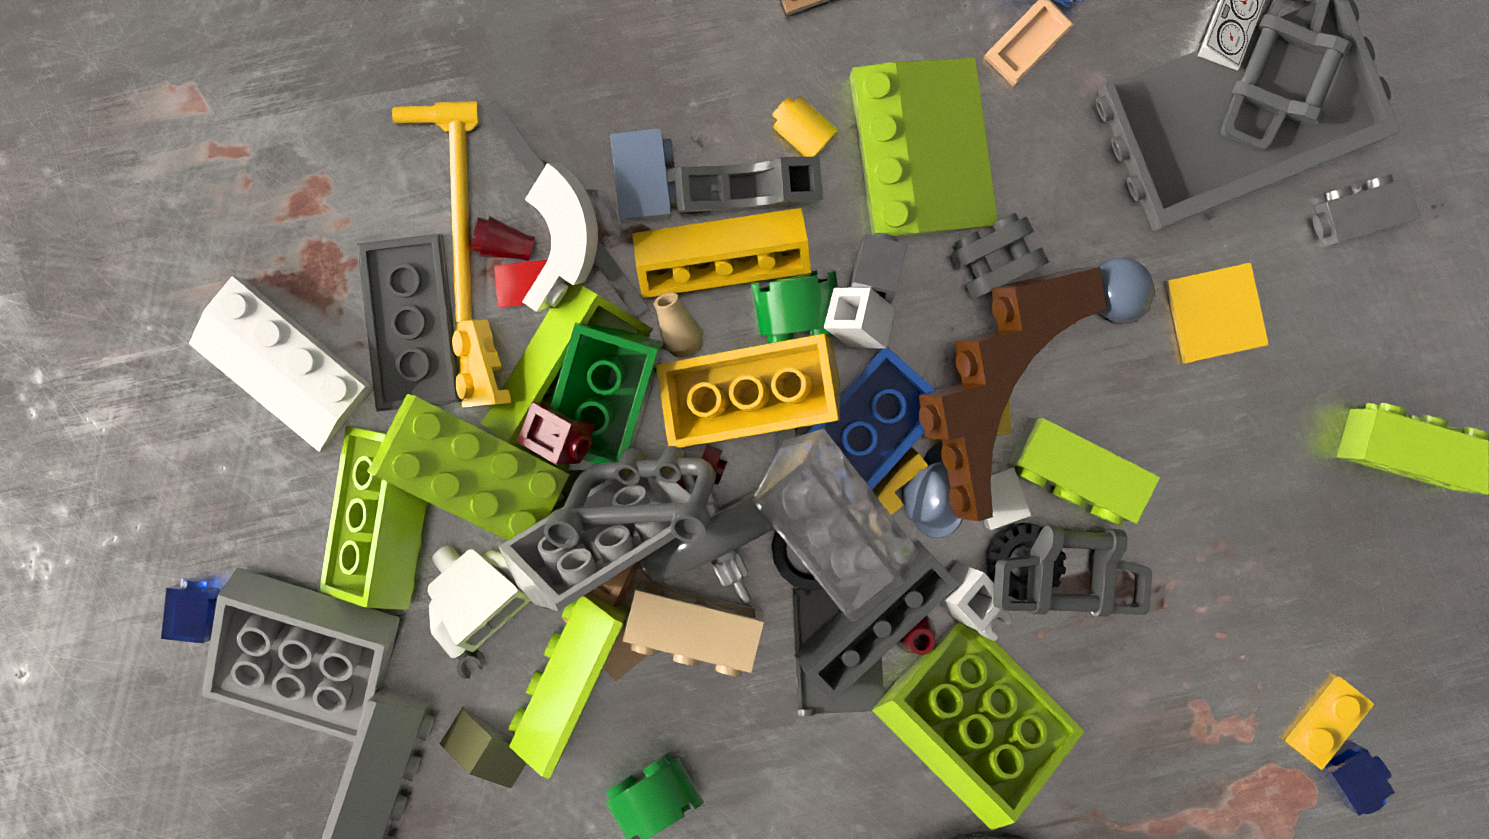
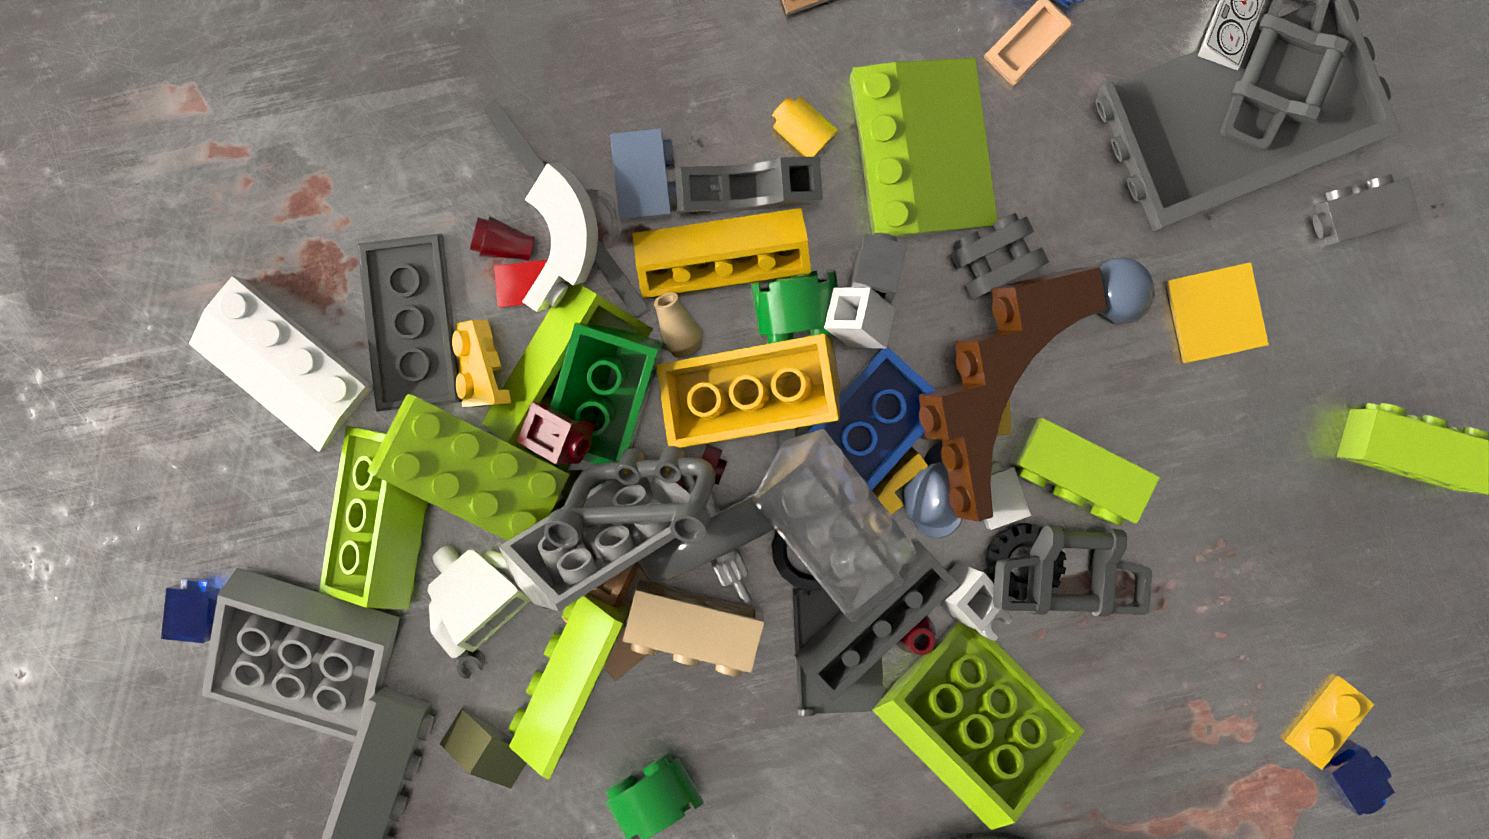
(457, 120): yellow bar -> none

